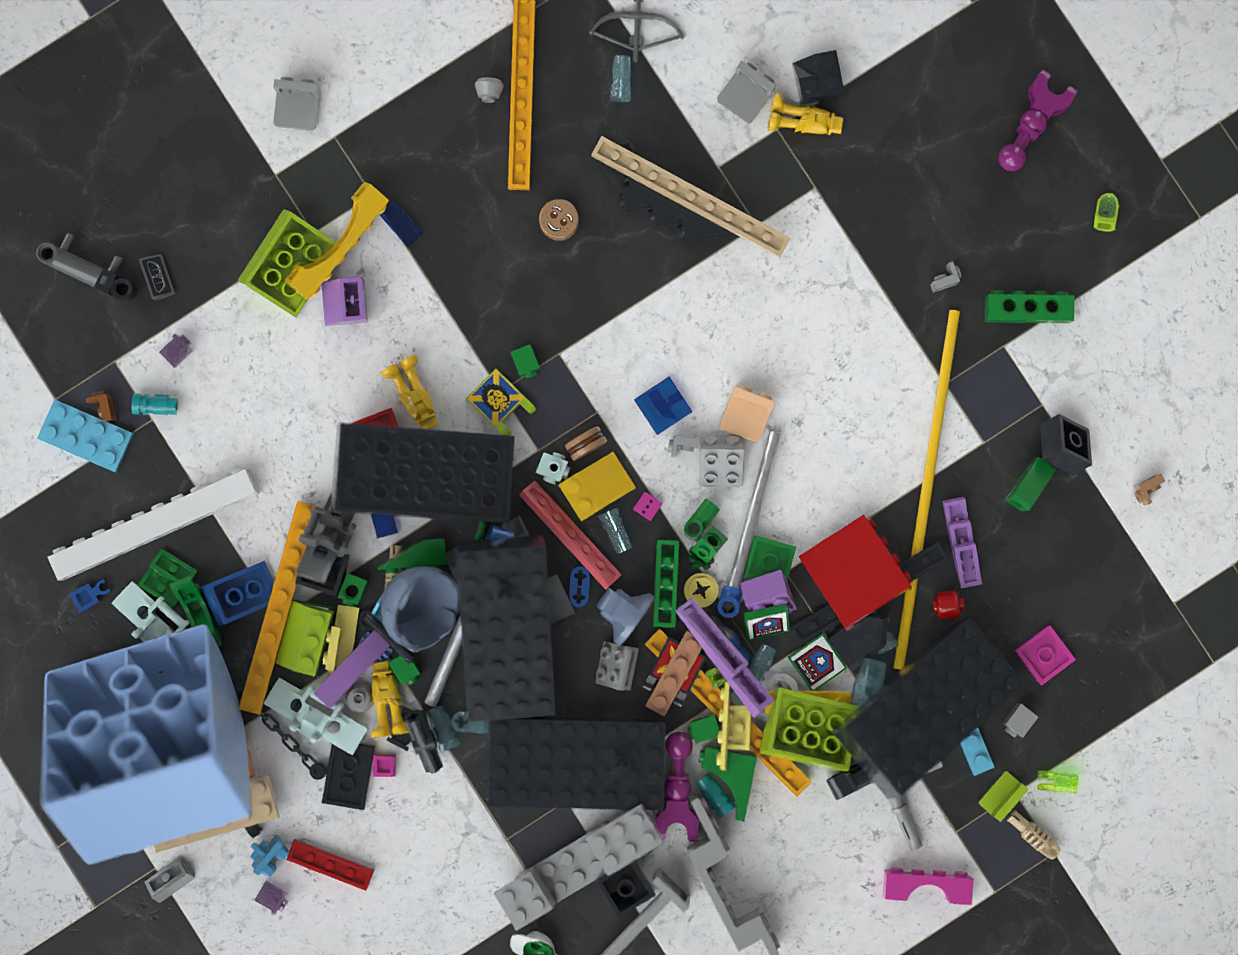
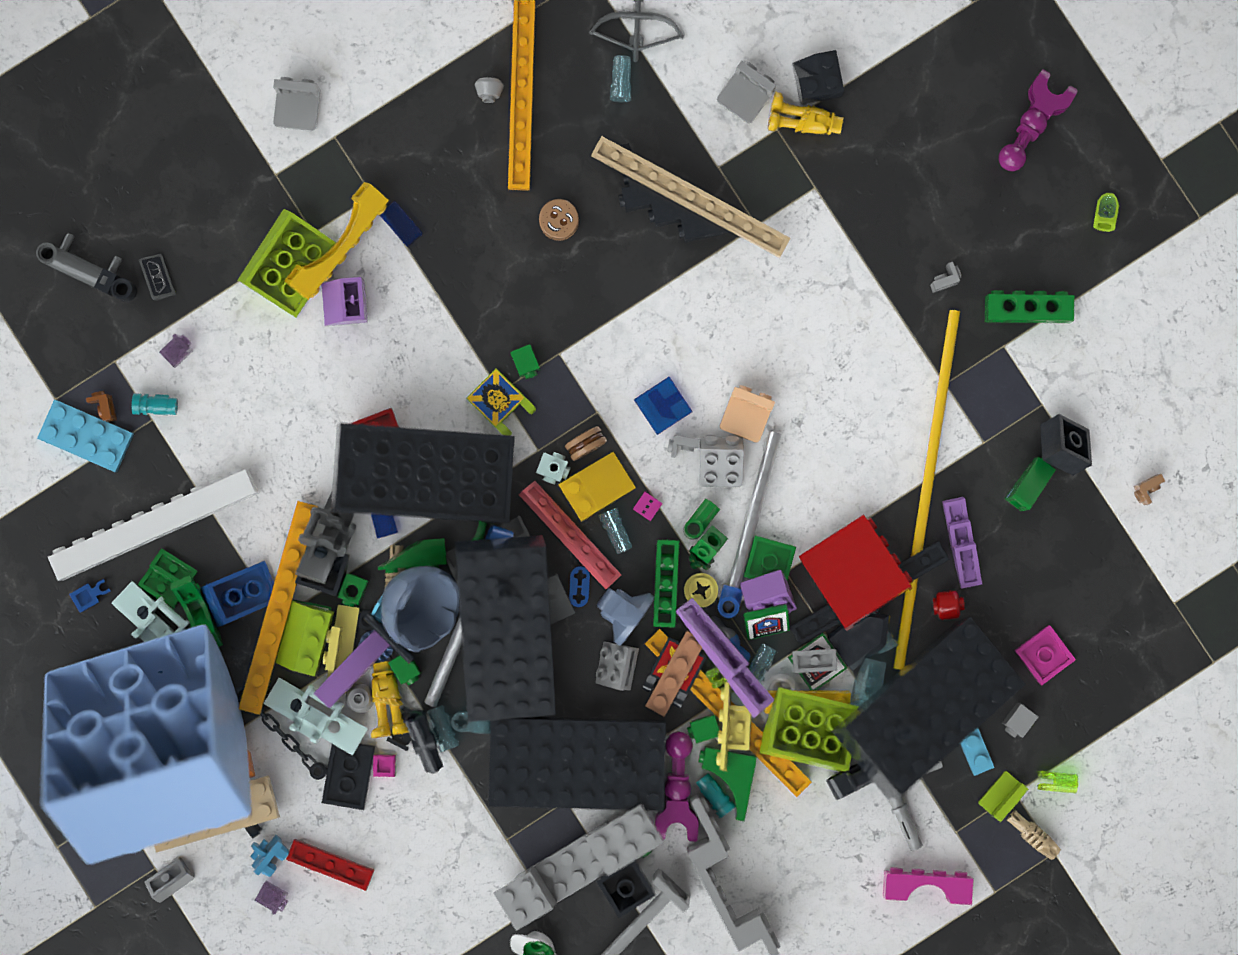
(417, 401): yellow piece -> none
(814, 660): none -> light grey plate

